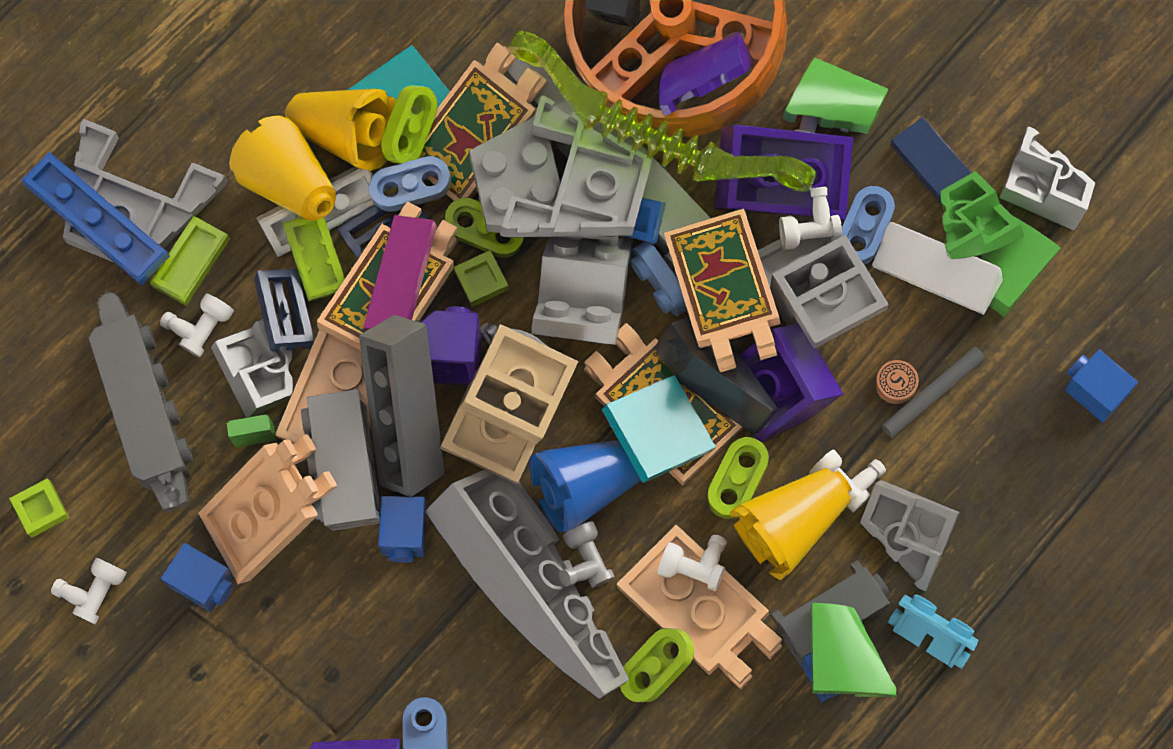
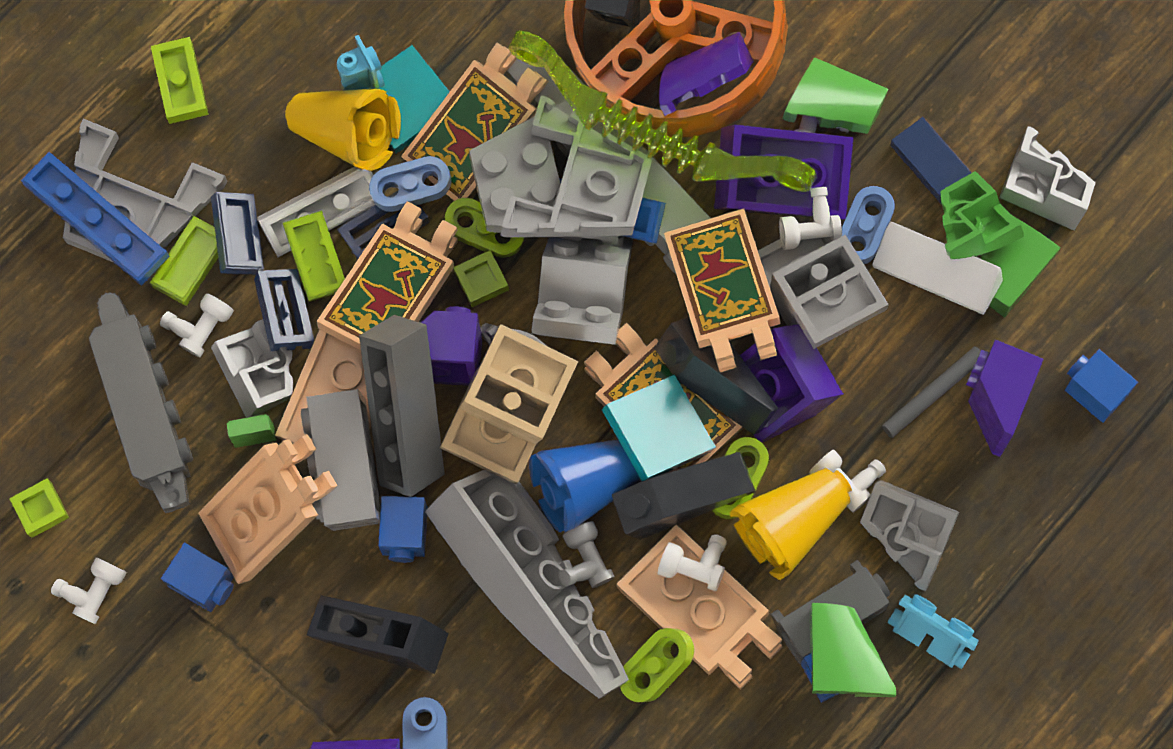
(179, 80): none -> lime plate
(237, 233): none -> tile
(282, 168): yellow cone -> none
(360, 68): none -> medium azure hinge
(379, 633): none -> black slope
(401, 269): magenta tile -> none
(409, 127): lime plate -> none
(651, 266): medium blue plate -> none
(682, 495): none -> black slope
(896, 382): nougat tile -> none
(1000, 391): none -> dark purple slope

